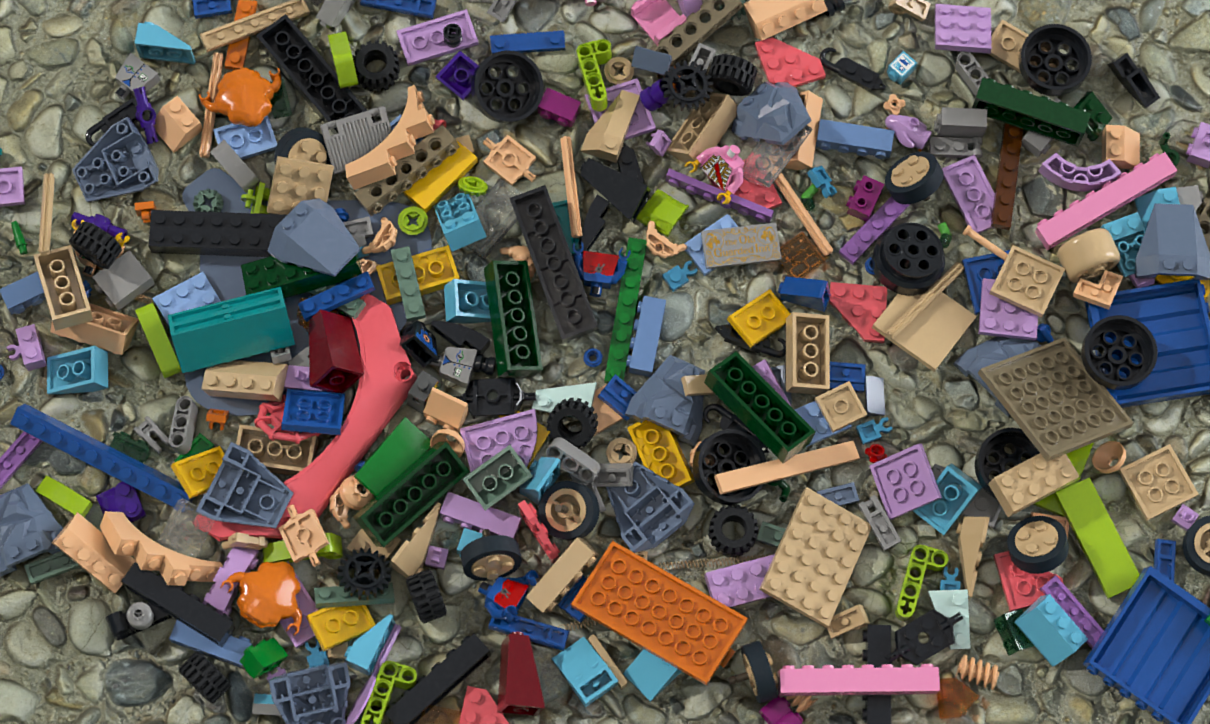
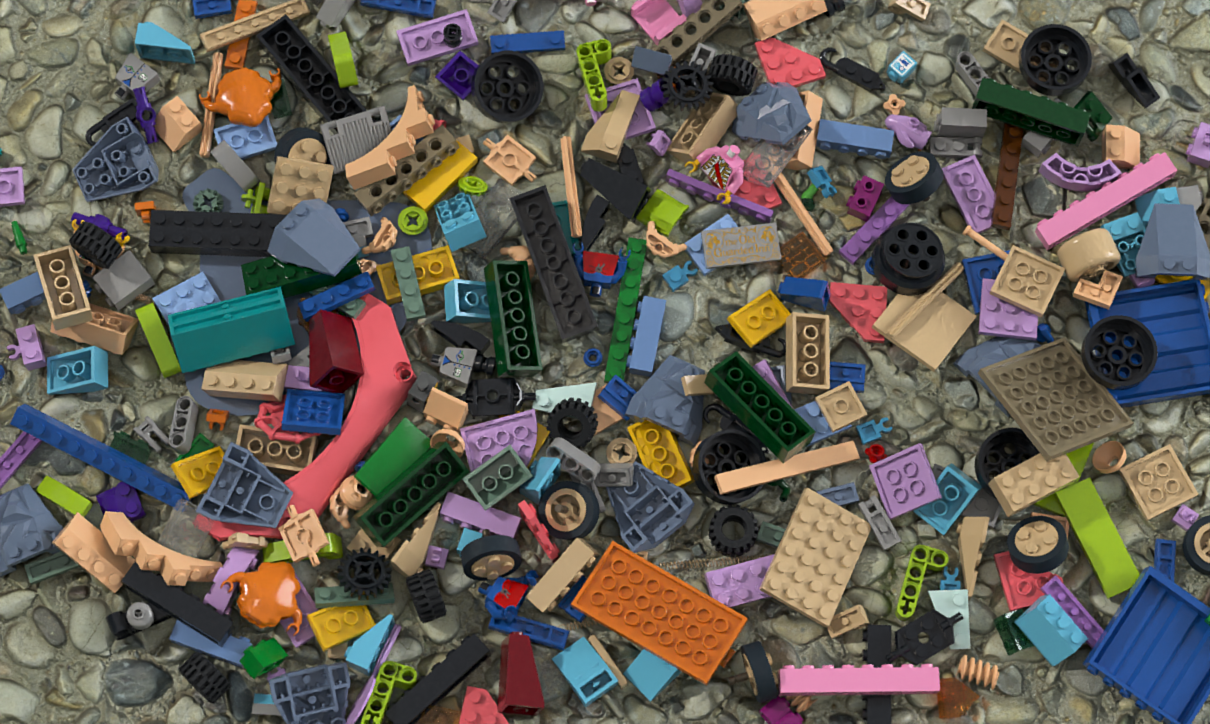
(46, 214): tan axle -> none
(317, 657): dark azure plate -> none
(373, 52): black tyre -> none
(419, 343): black torso -> none
(559, 108): magenta brick -> none
(874, 396): slope -> none
(946, 236): arm -> none
(963, 28): lavender plate -> none
(1172, 154): dark green plate -> none

